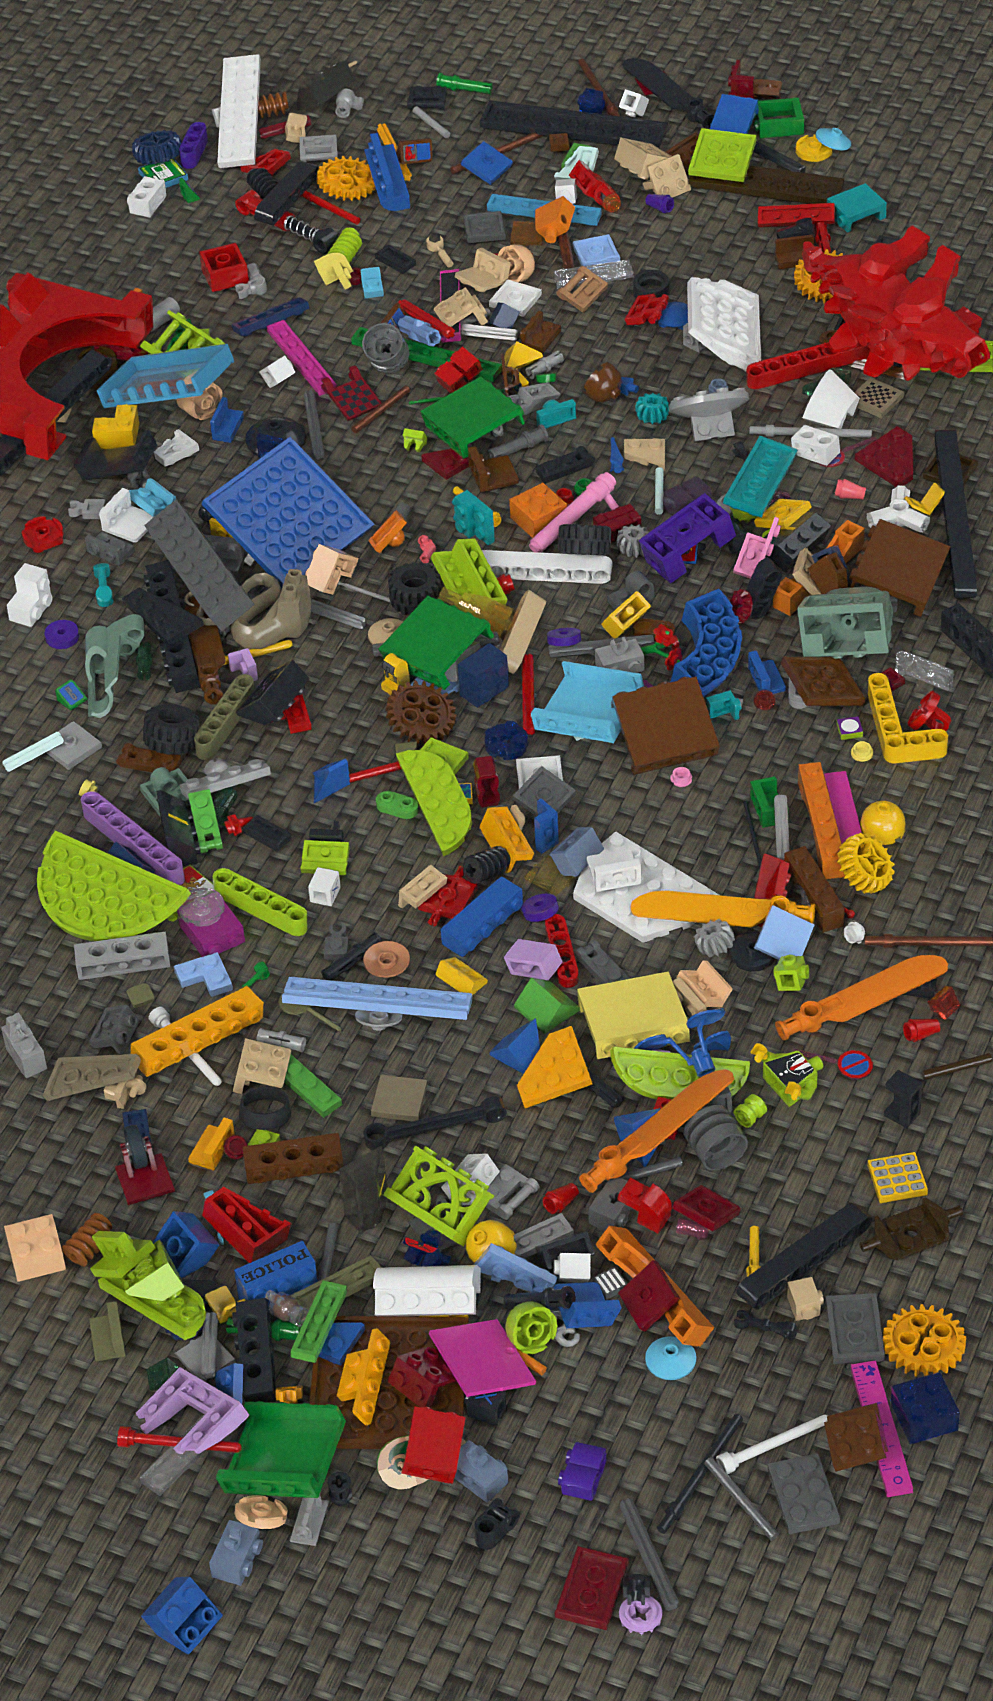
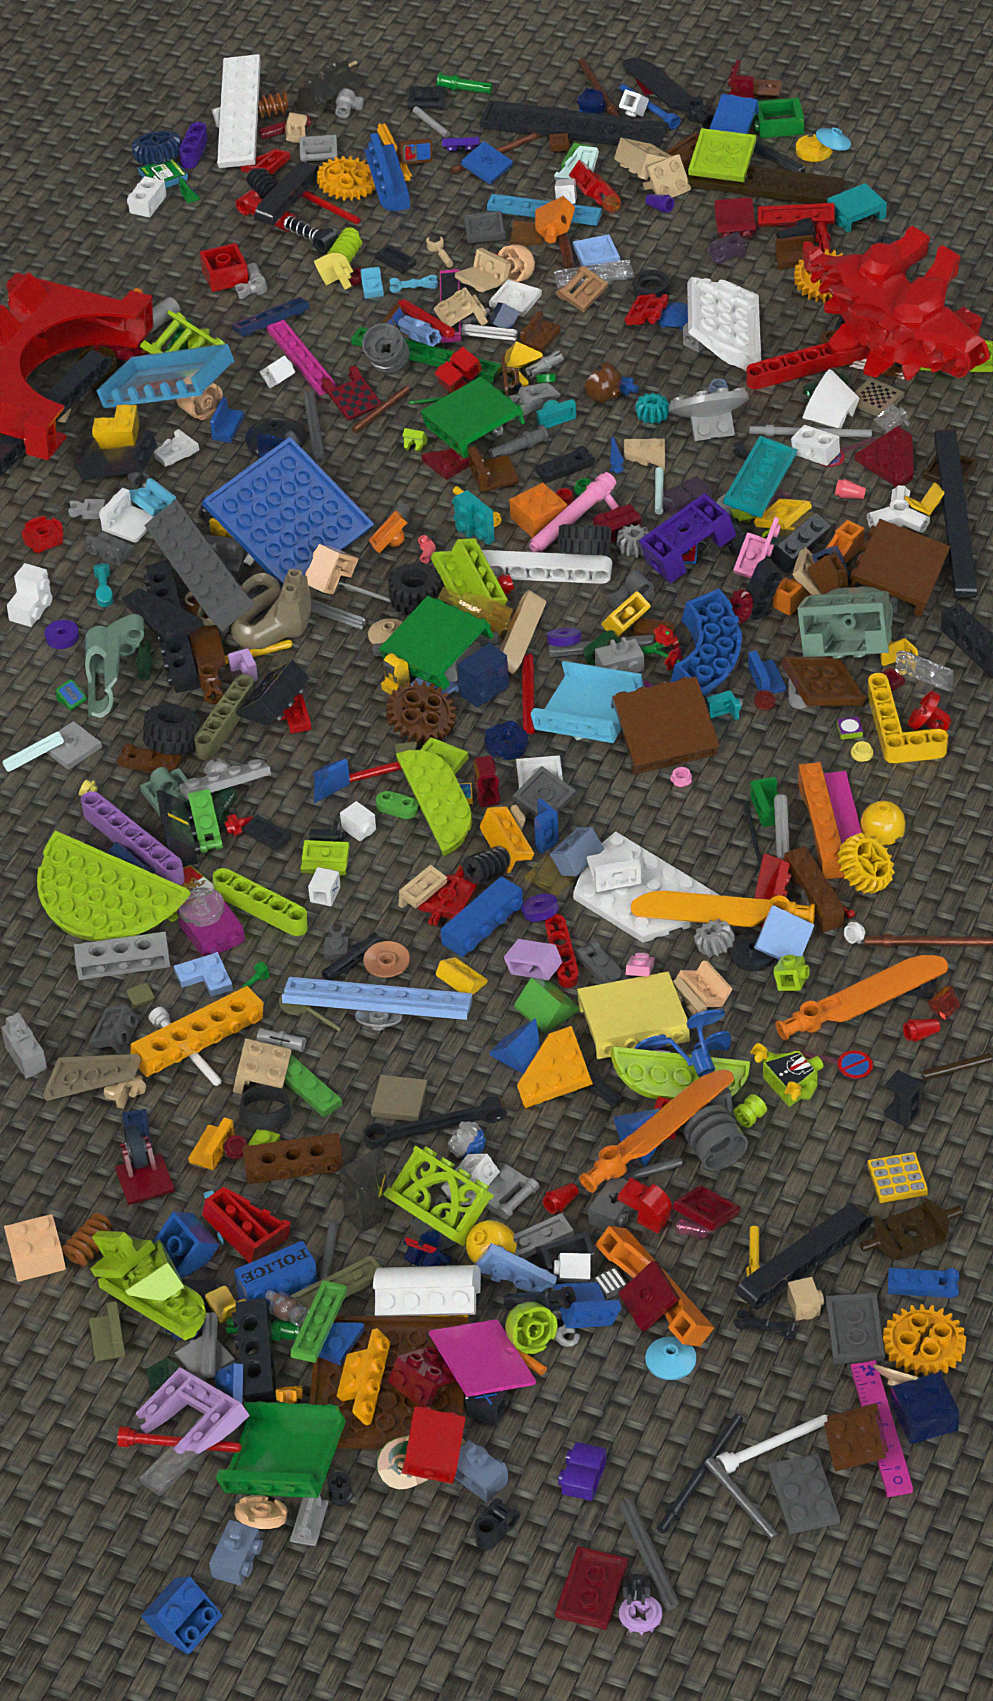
(358, 821): none -> white brick
(428, 282): none -> medium azure piece
(453, 144): none -> dark purple plate
(467, 1140): none -> light grey piece
(601, 641): none -> dark green beam
(640, 965): none -> bright pink plate
(672, 119): none -> blue piece
(726, 248): none -> clear purple leg
(735, 216): none -> dark red bracket
(891, 418): none -> clear bracket
(894, 647): none -> yellow bracket
(894, 1377): none -> tan dish
(923, 1282): none -> blue plate

